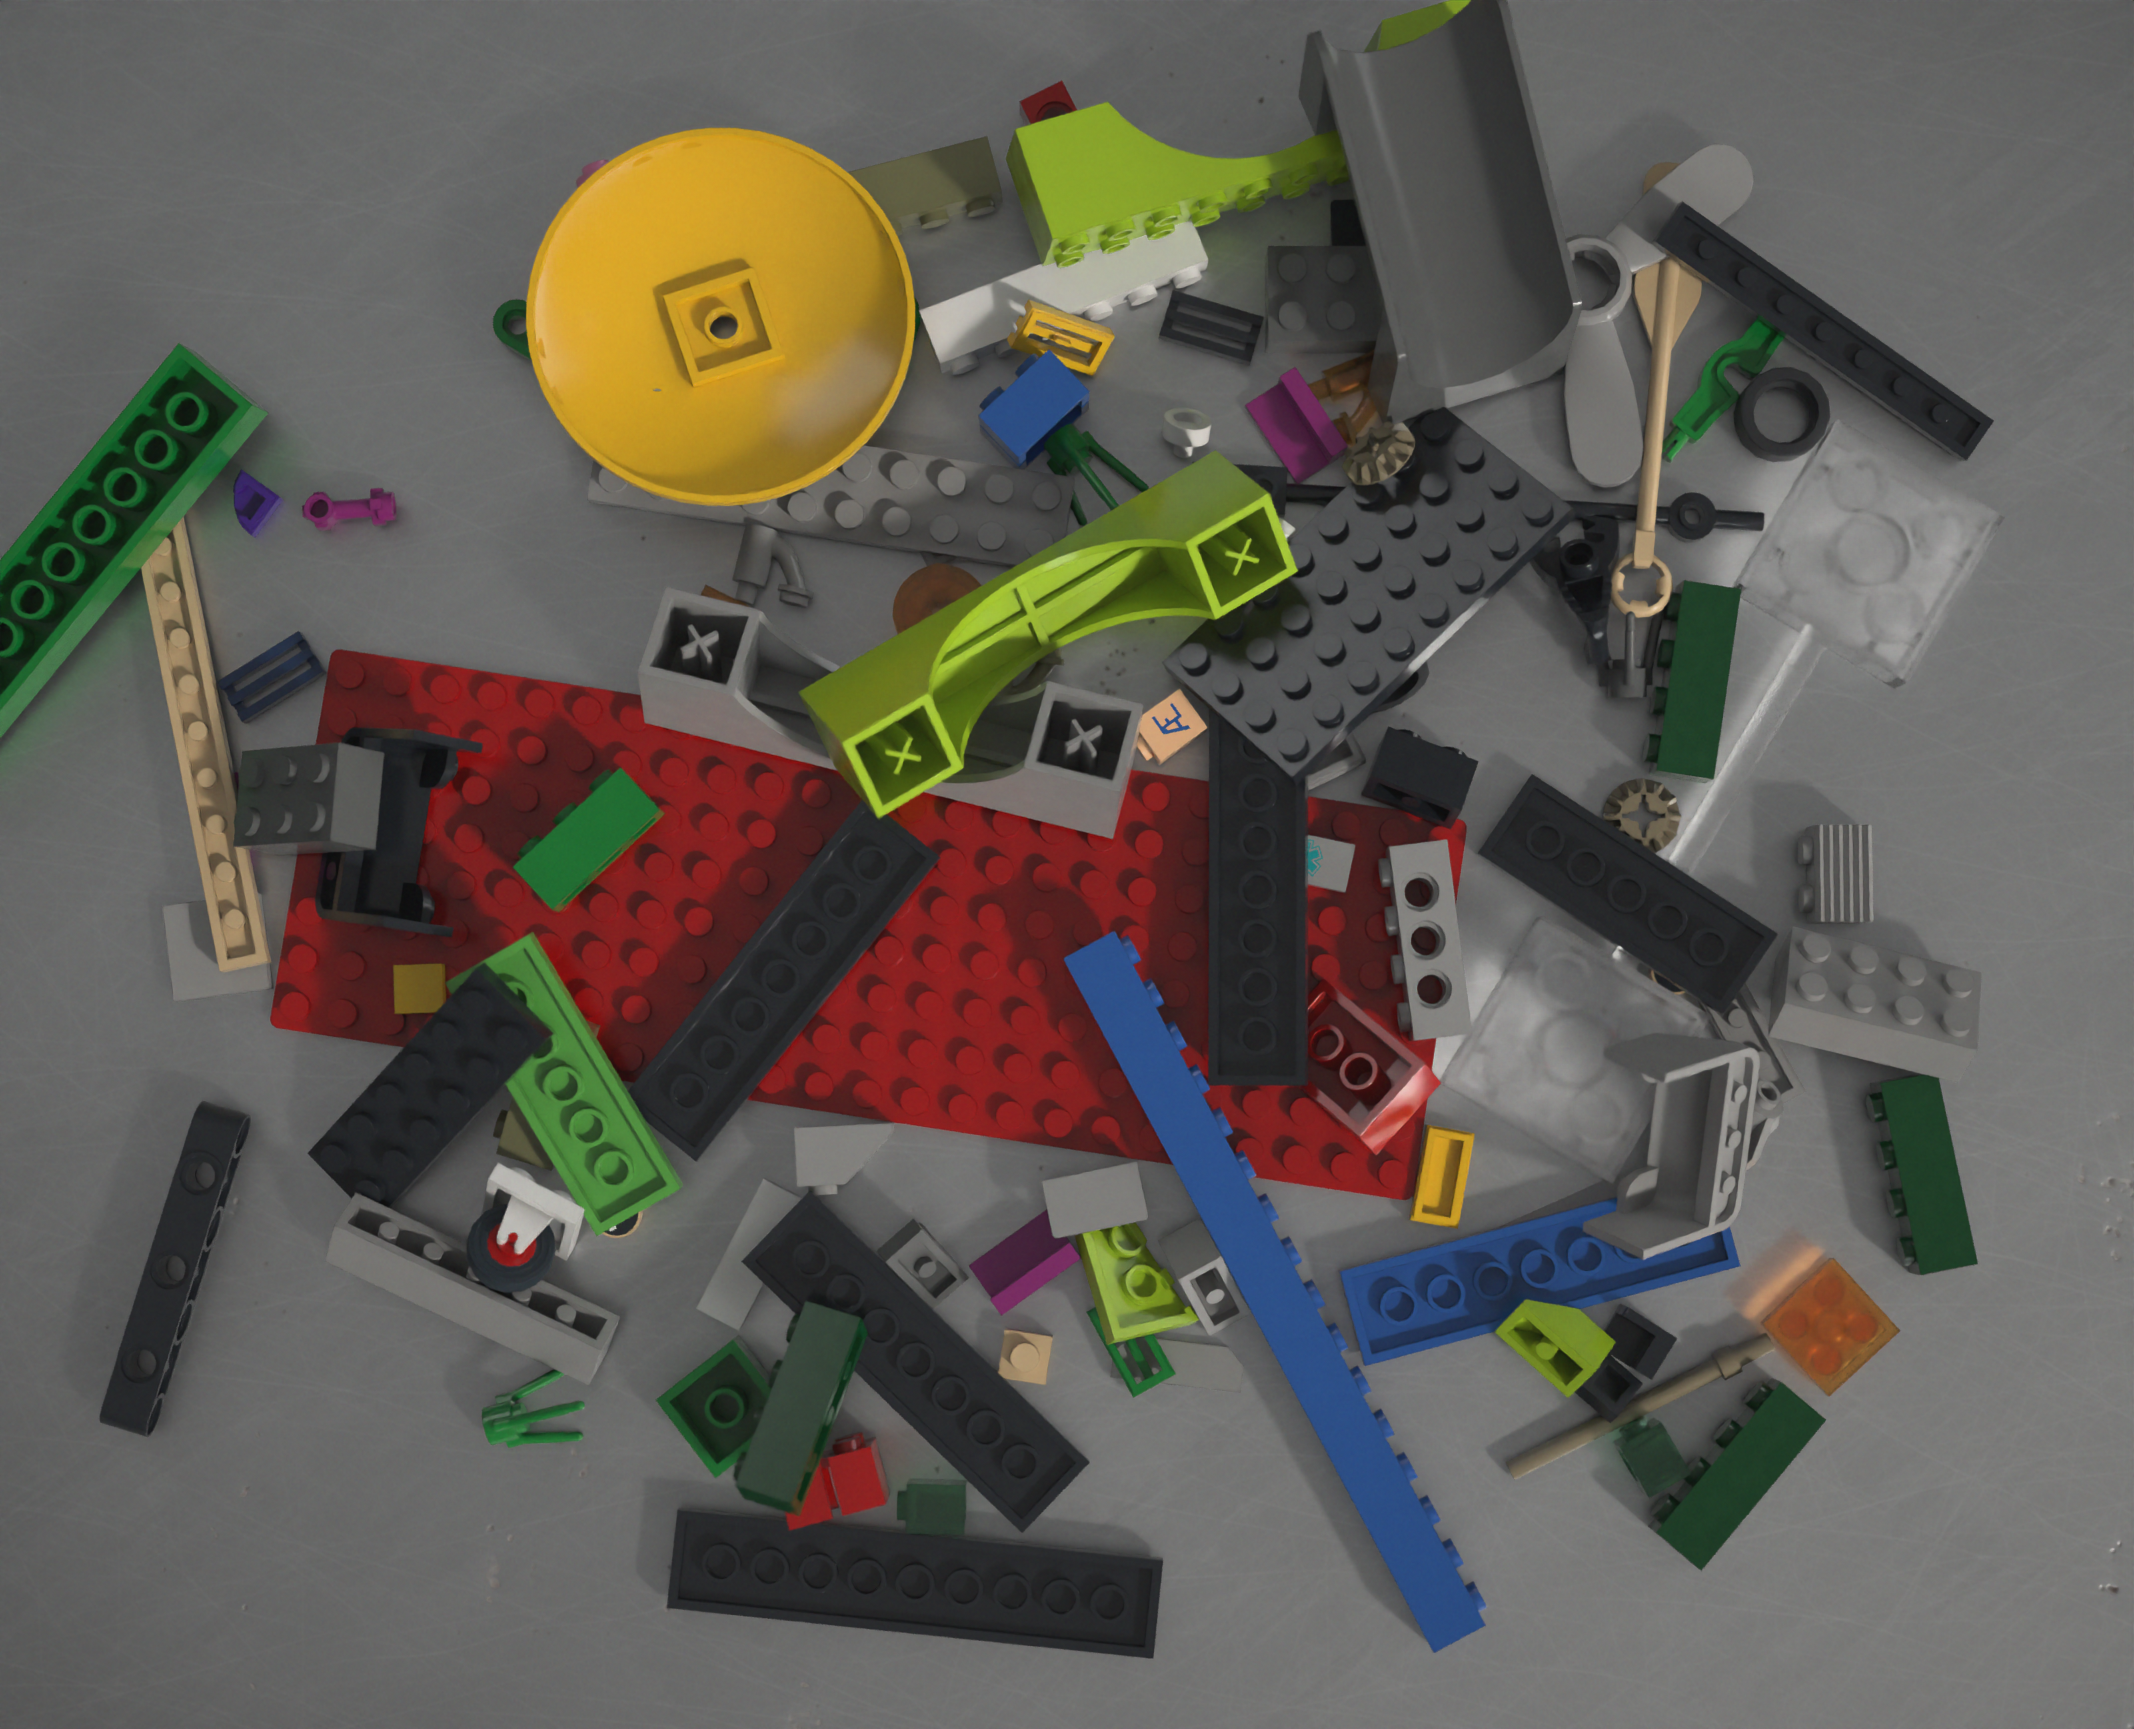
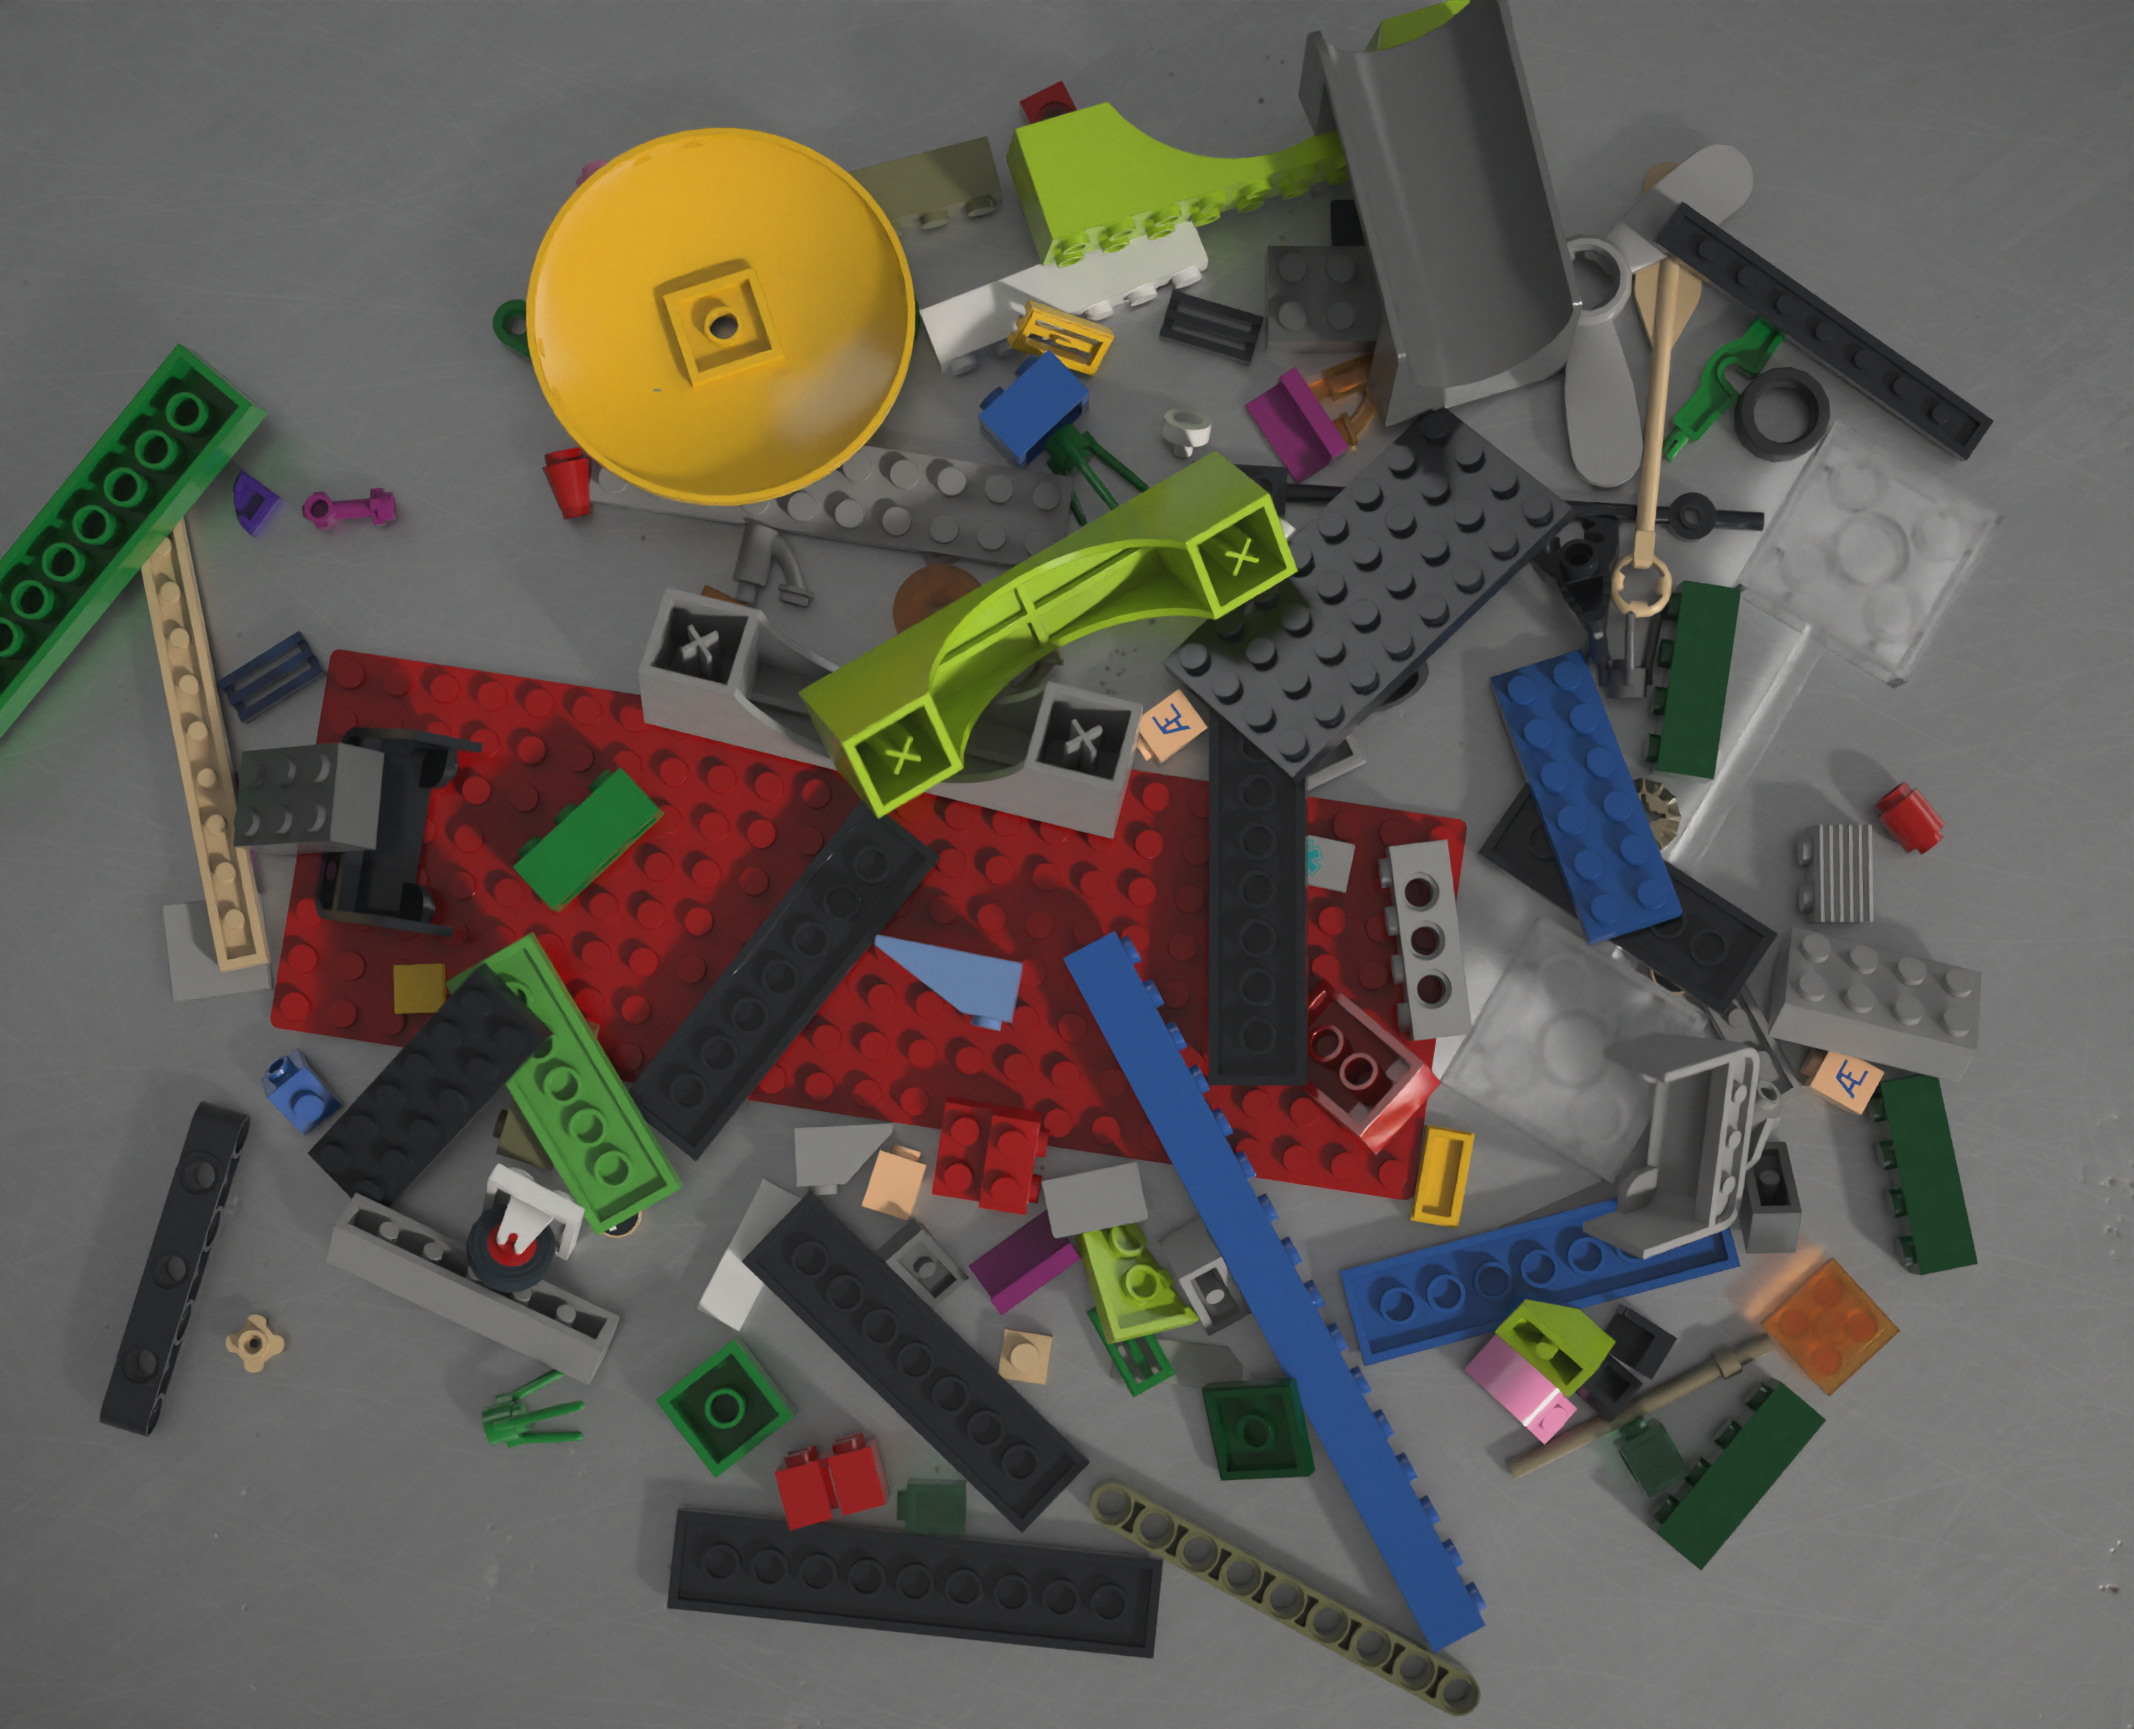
(269, 1343): none -> tan plate
(299, 1092): none -> blue bracket
(569, 481): none -> red cone
(800, 1408): dark green brick -> none
(895, 1182): none -> light nougat brick
(969, 981): none -> medium blue slope
(990, 1155): none -> red plate
(1258, 1429): none -> dark green tile
(1299, 1615): none -> olive beam
(1393, 449): dark tan gear -> none
(1420, 777): black brick -> none
(1520, 1389): none -> bright pink brick
(1585, 797): none -> blue plate
(1770, 1203): none -> dark grey slope
(1840, 1079): none -> light nougat brick
(1910, 819): none -> red brick

